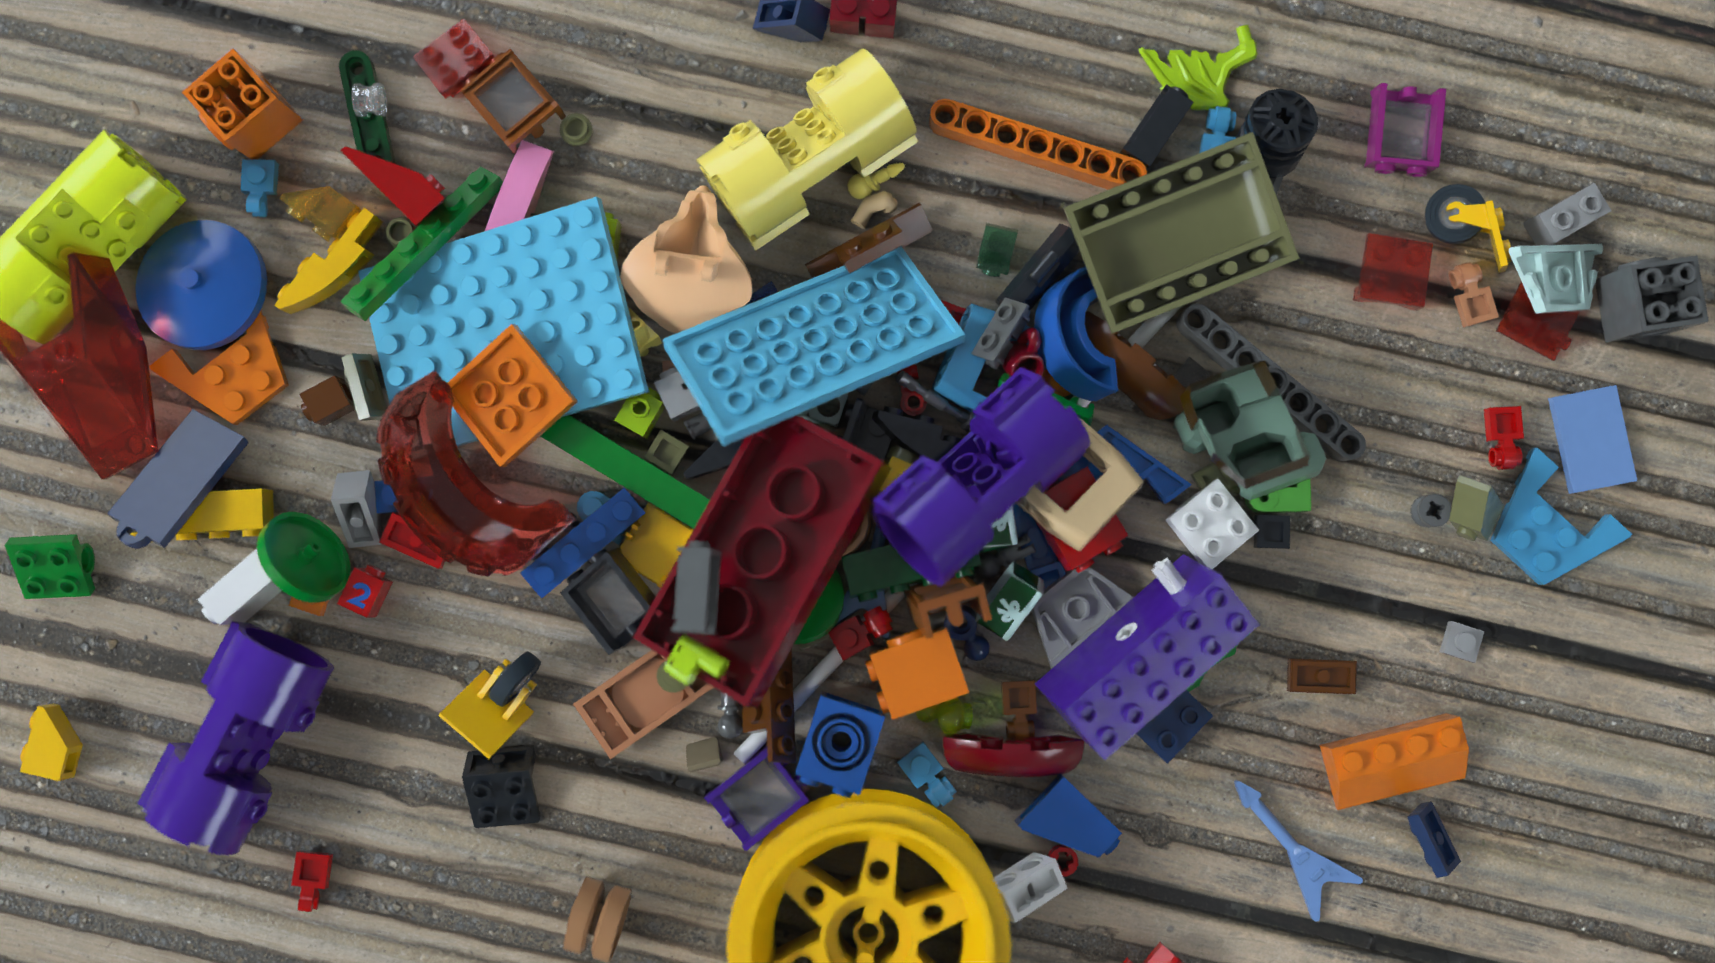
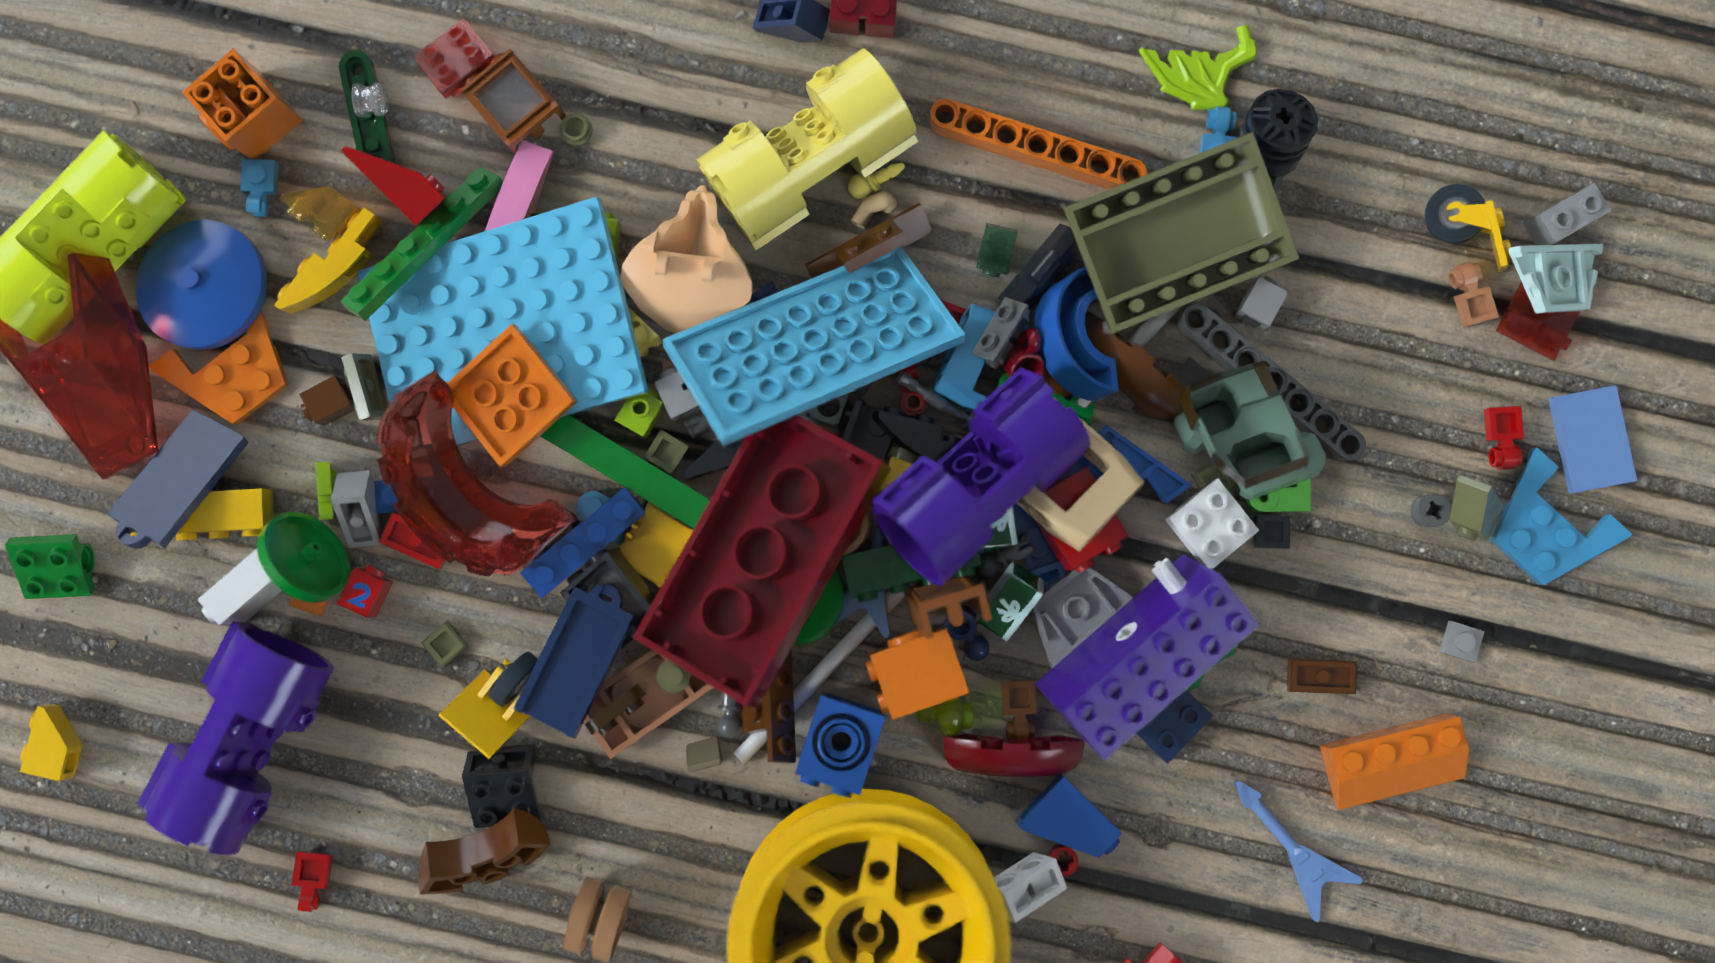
(325, 483): none -> lime plate
(398, 230): olive plate -> none
(445, 644): none -> olive tile
(483, 855): none -> reddish brown brick
(576, 659): none -> dark blue piece
(605, 720): none -> dark brown plate
(691, 659): lime piece -> none
(697, 589): dark grey window -> none
(758, 798): window -> none
(853, 635): red plate -> none
(922, 767): dark azure plate -> none
(1157, 125): black window -> none
(1261, 302): none -> light grey brick
(1394, 271): clear red piece -> none
(1405, 130): window -> none
(1433, 839): dark blue plate -> none
(1651, 298): dark grey brick -> none

